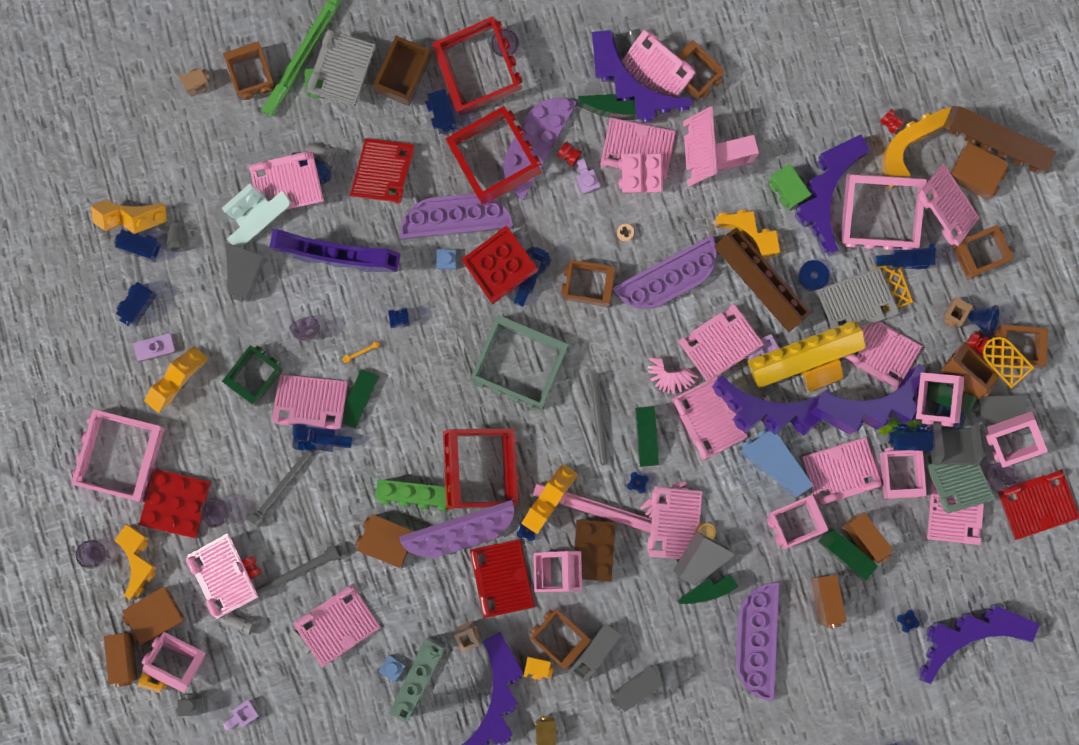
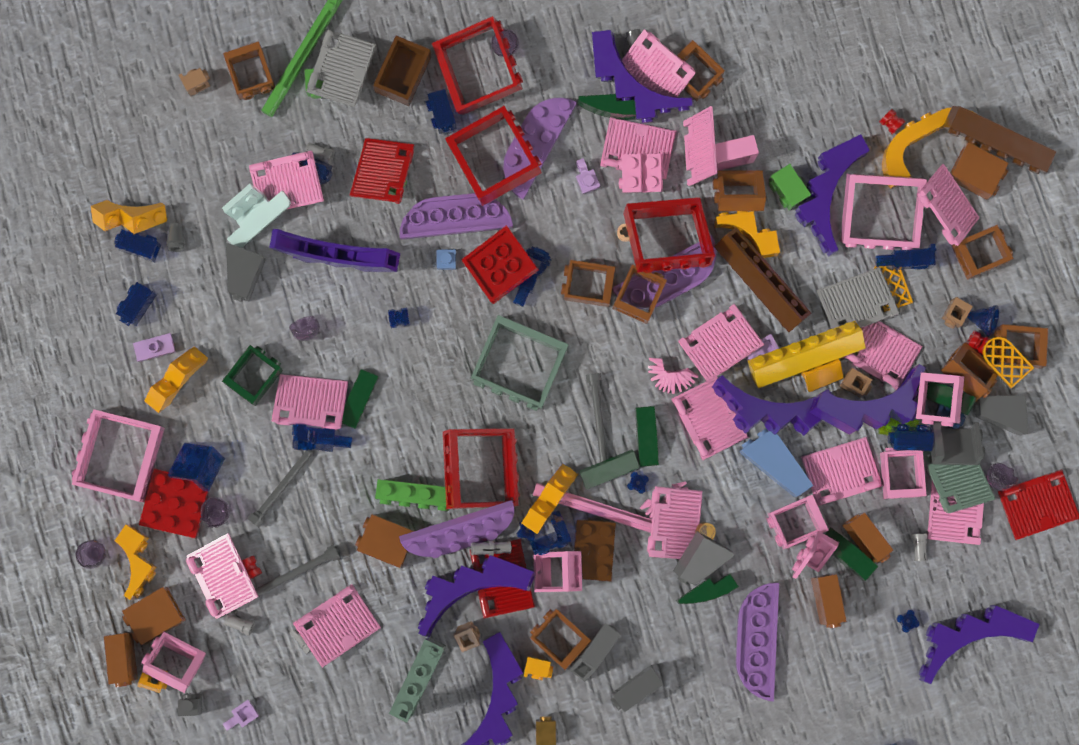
(197, 464): none -> clear blue bracket
(347, 359): light orange hinge -> none
(392, 668): medium blue plate -> none
(445, 593): none -> dark purple arch
(491, 548): none -> light grey pin
(556, 539): none -> clear blue bracket
(569, 153): red wheel -> none
(609, 469): none -> dark green tile
(632, 311): none -> dark orange window
(663, 209): none -> red window
(740, 202): none -> dark orange window
(815, 554): none -> bright pink bracket
(819, 269): clear blue piece -> none
(864, 383): none -> medium nougat brick
(919, 542): none -> light grey pin
(1012, 425): bright pink window -> none

